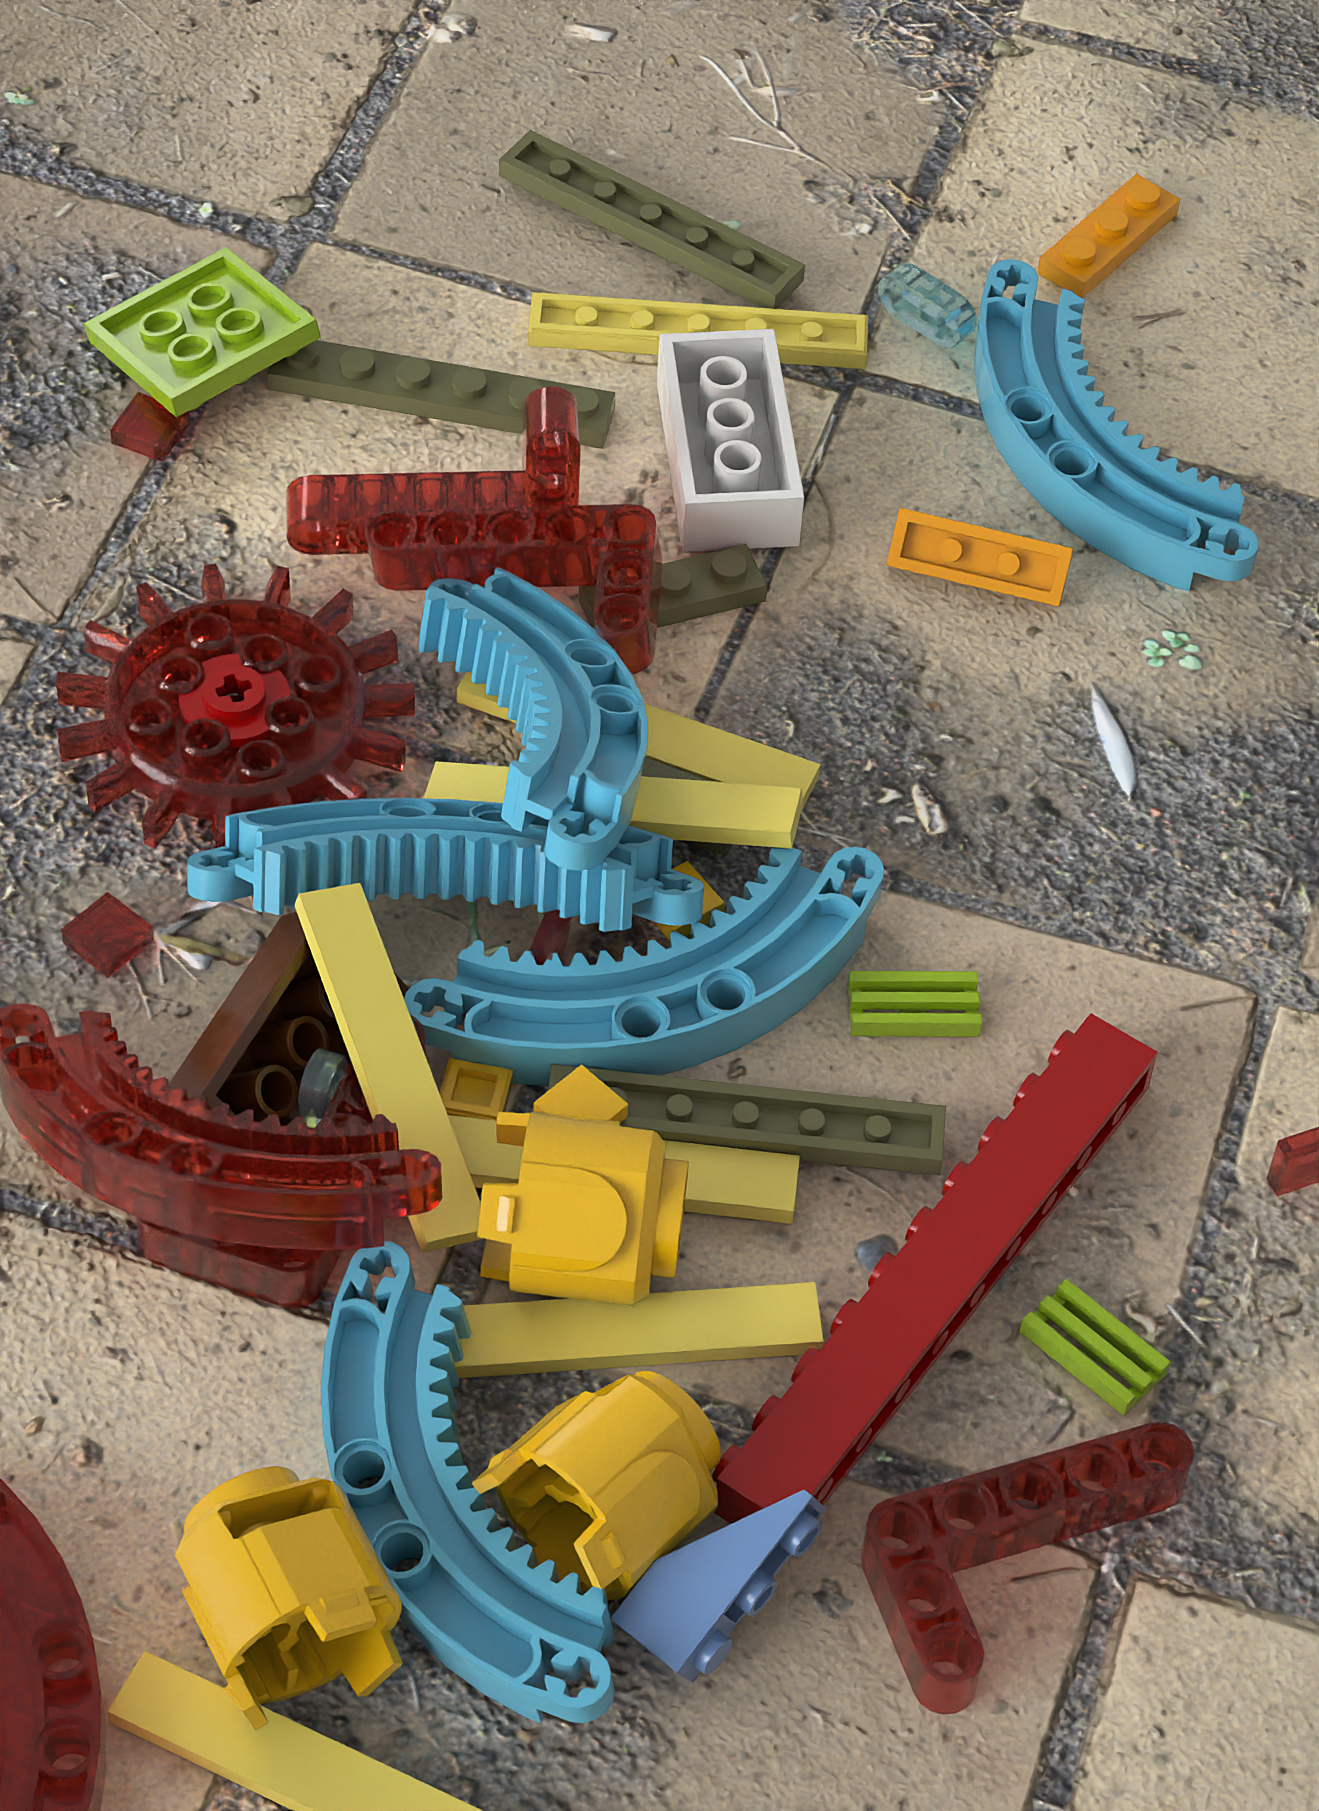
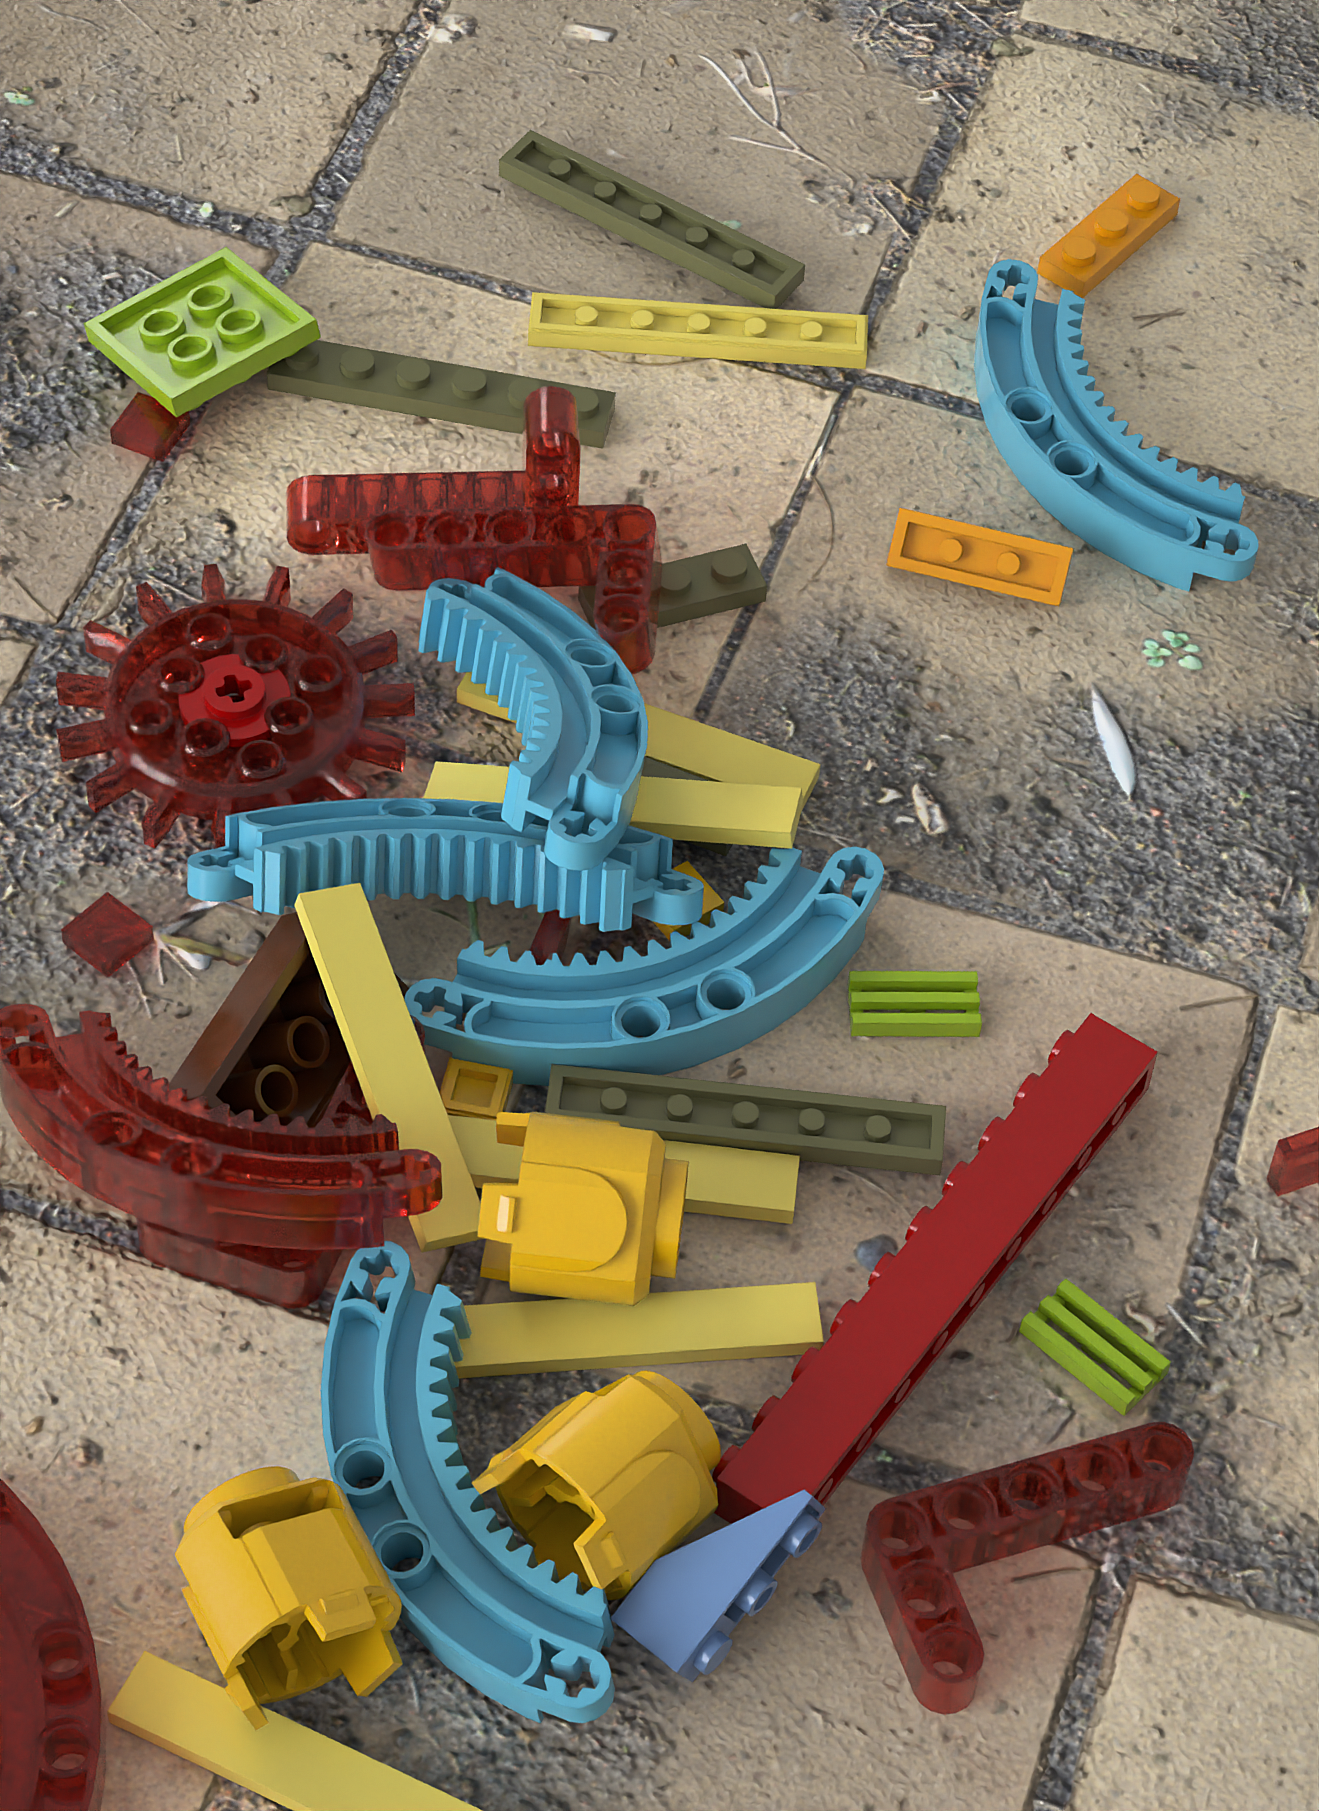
(319, 1084): clear light blue tile -> none
(583, 1096): yellow tile -> none
(729, 440): white brick -> none
(927, 305): clear light blue beam -> none

